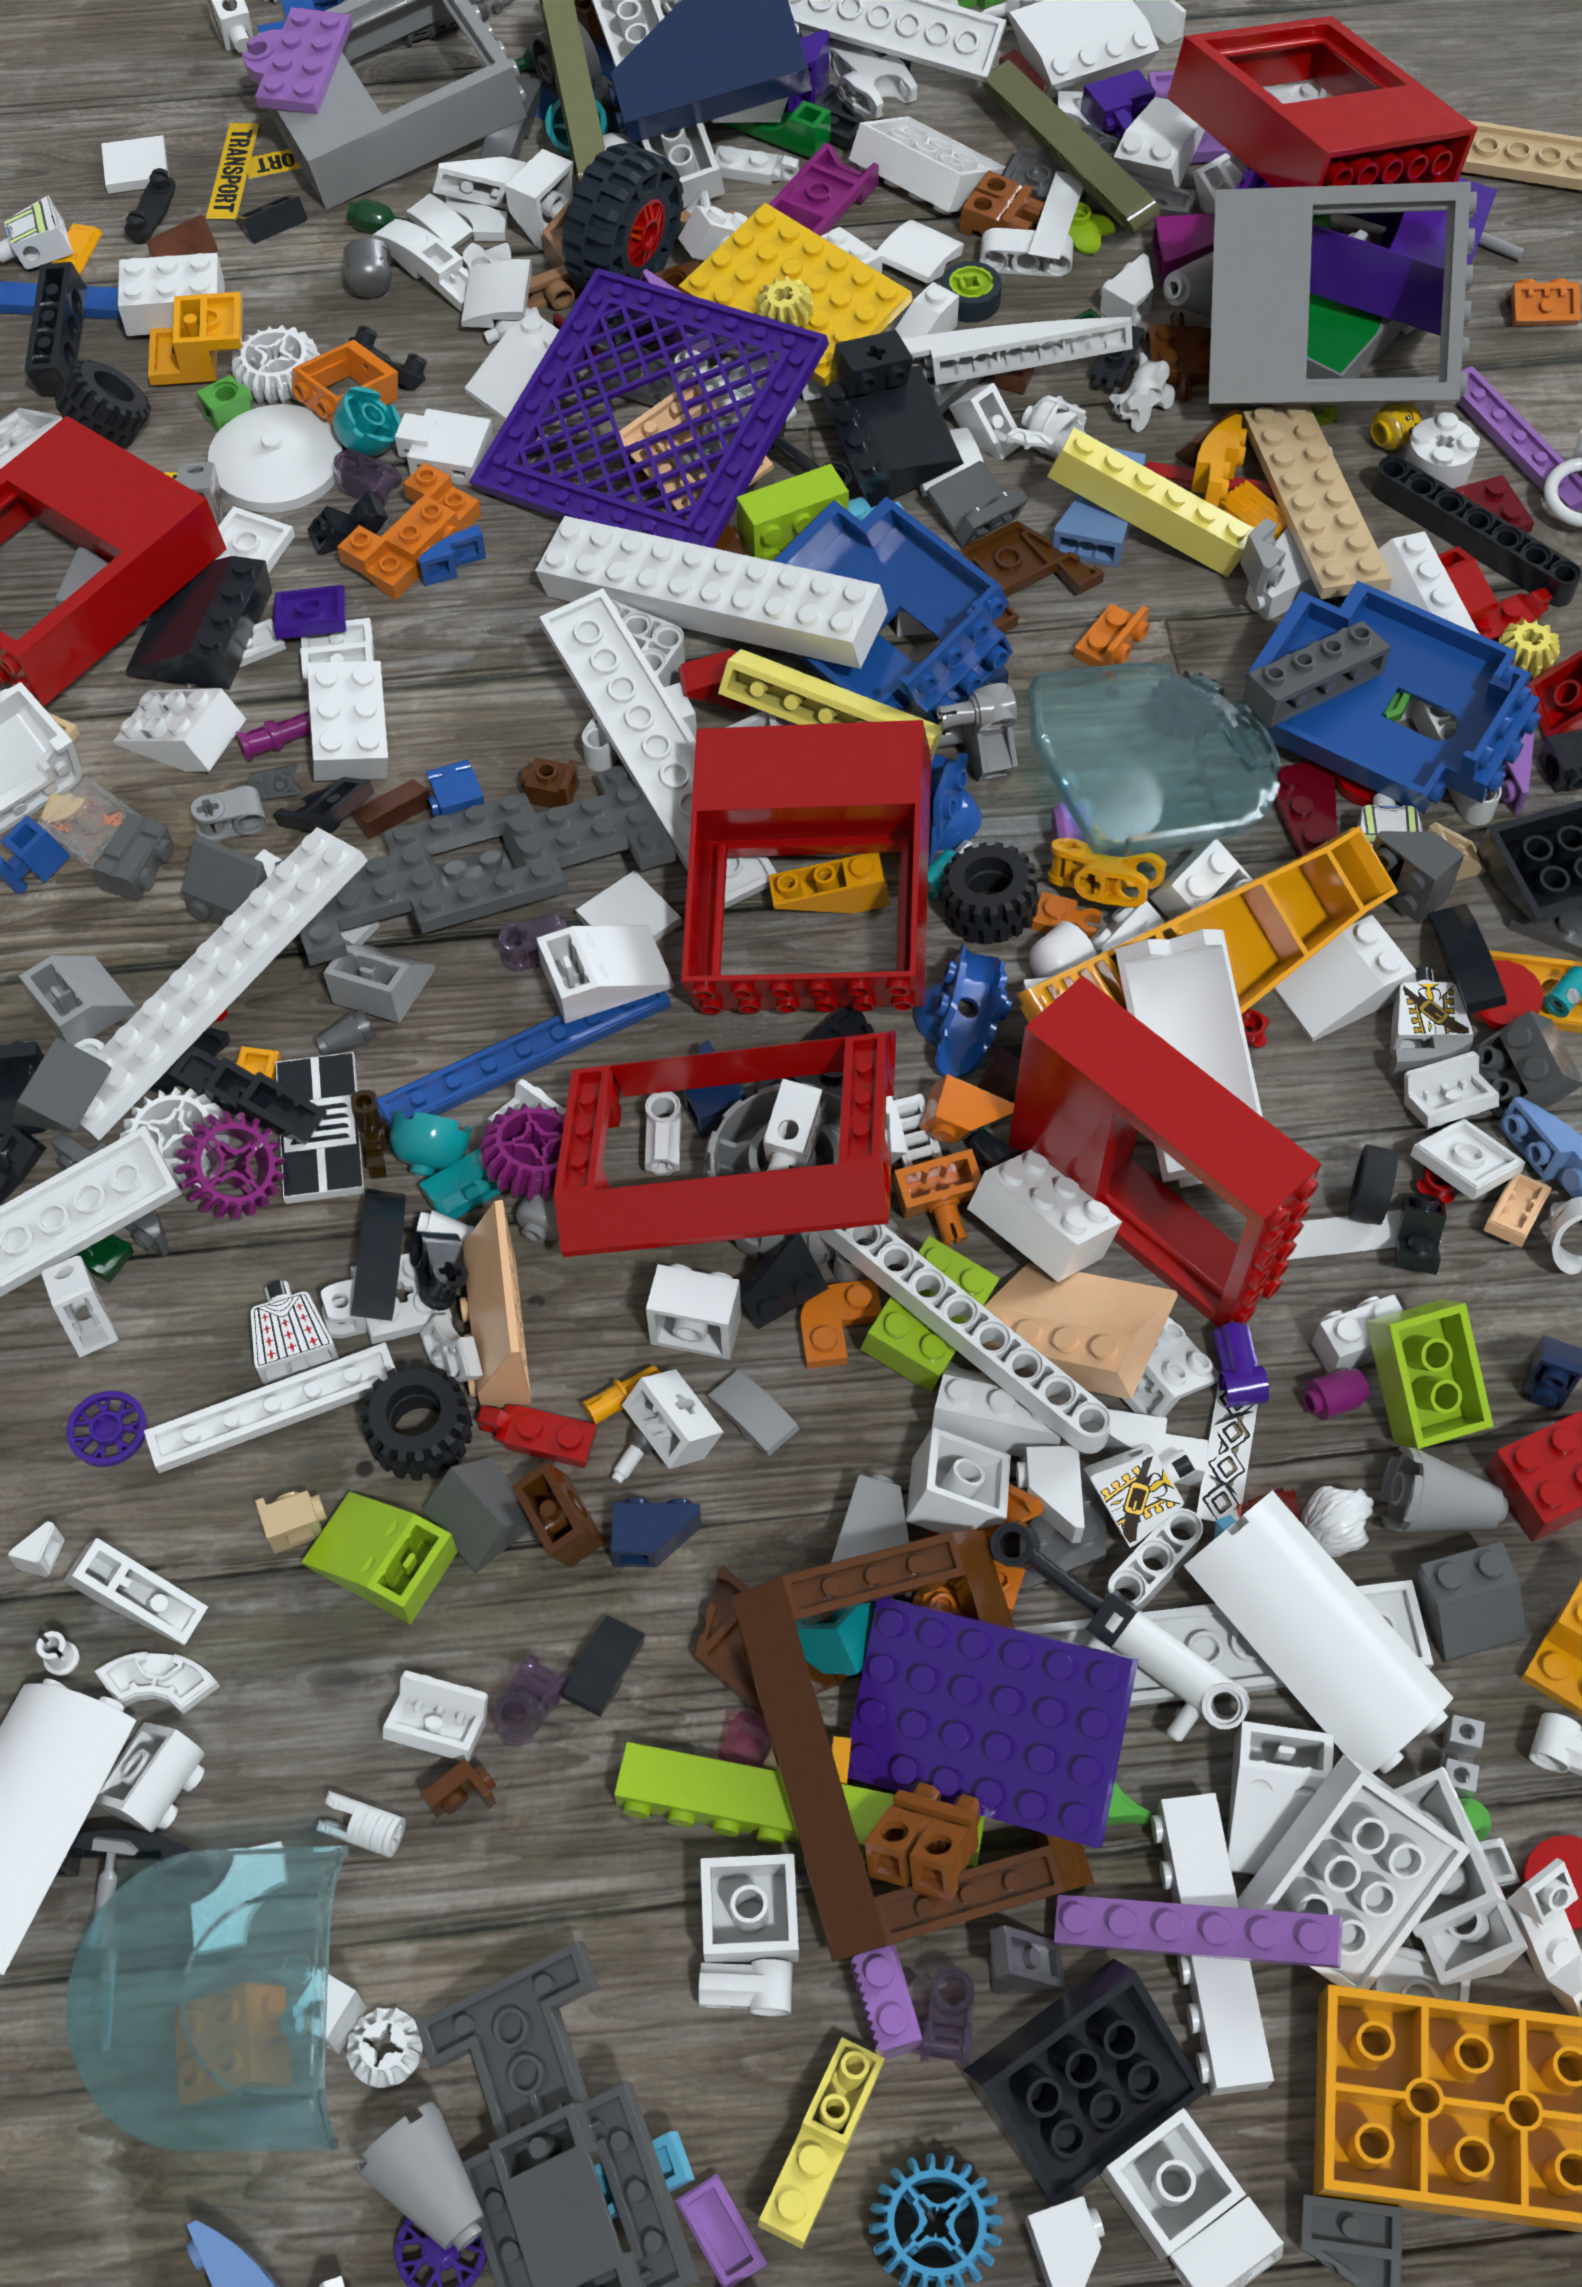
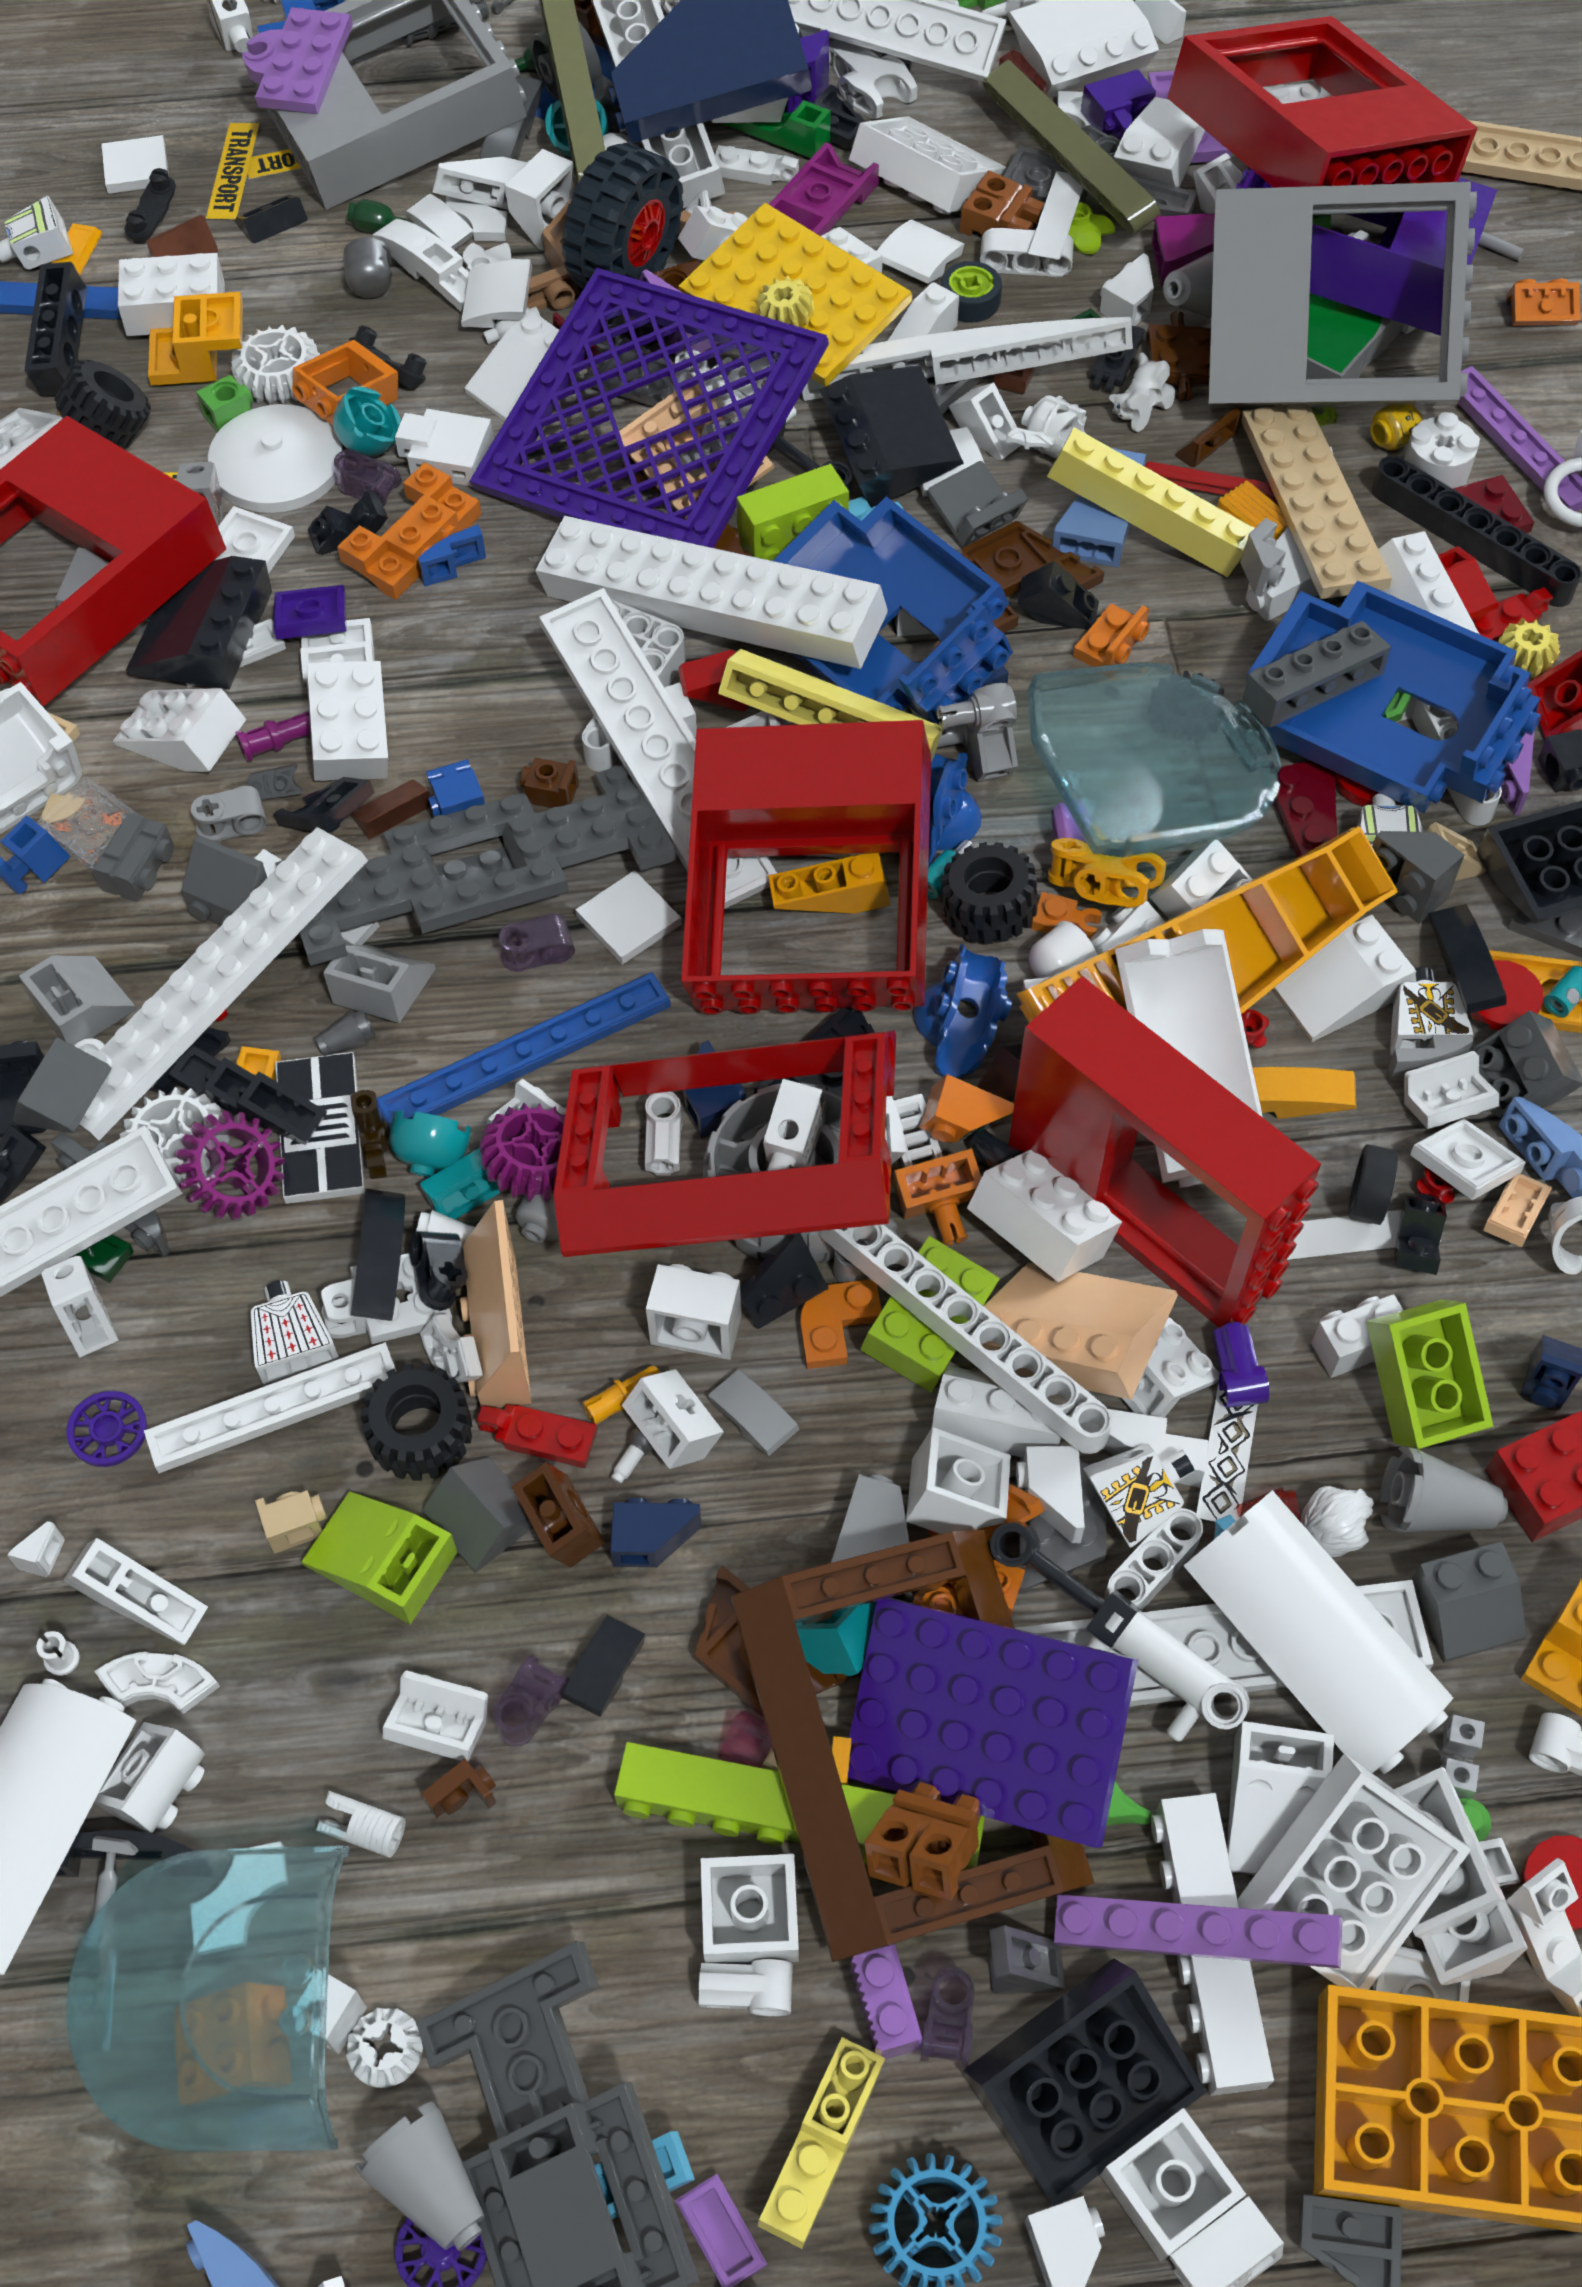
(601, 967): white slope -> none
(871, 363): black brick -> none
(1057, 598): none -> black slope
(1218, 459): light orange slope -> none
(1304, 1090): none -> light orange slope
(1335, 1393): magenta brick -> none

